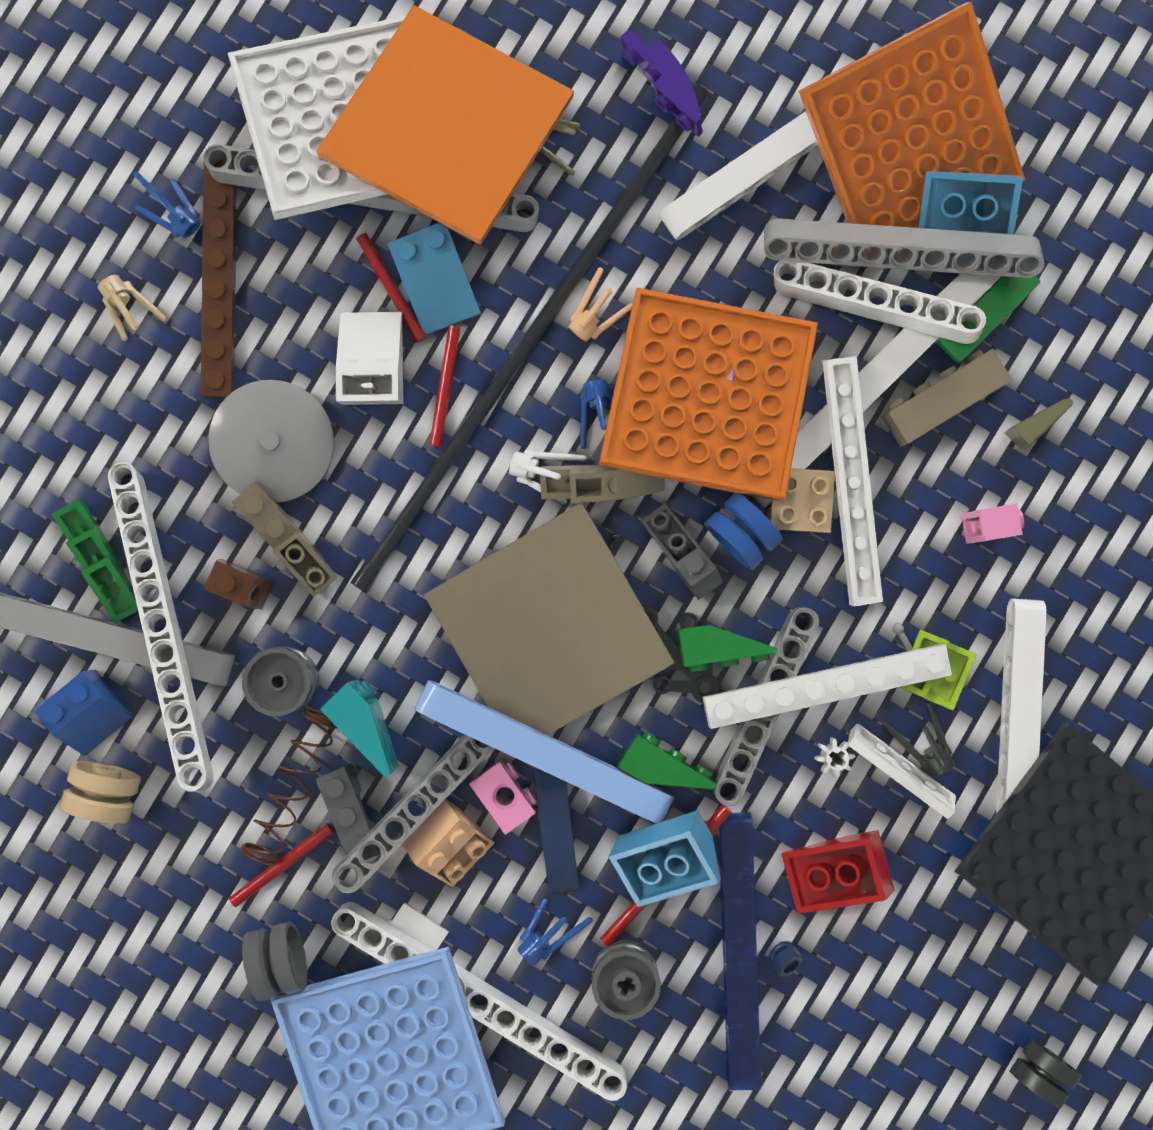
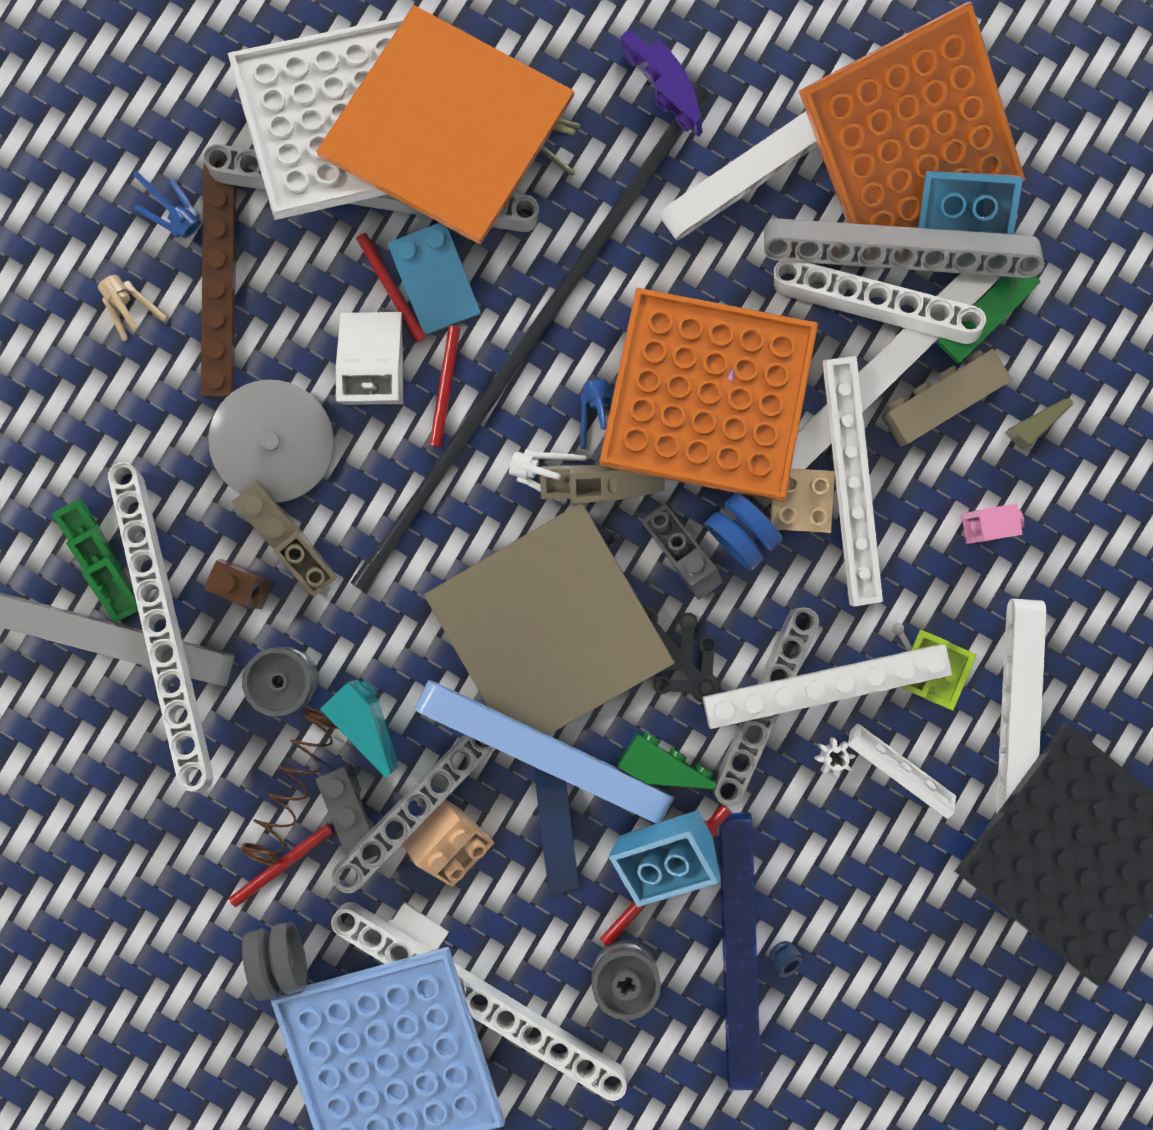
(83, 712): blue slope -> none
(99, 792): tan wheel -> none
(506, 814): bright pink brick -> none
(537, 946): blue plant -> none
(585, 322): light nougat plant -> none
(711, 644): green slope -> none
(839, 873): red slope -> none
(937, 755): pearl dark grey plant -> none
(1045, 1073): pearl dark grey wheel -> none

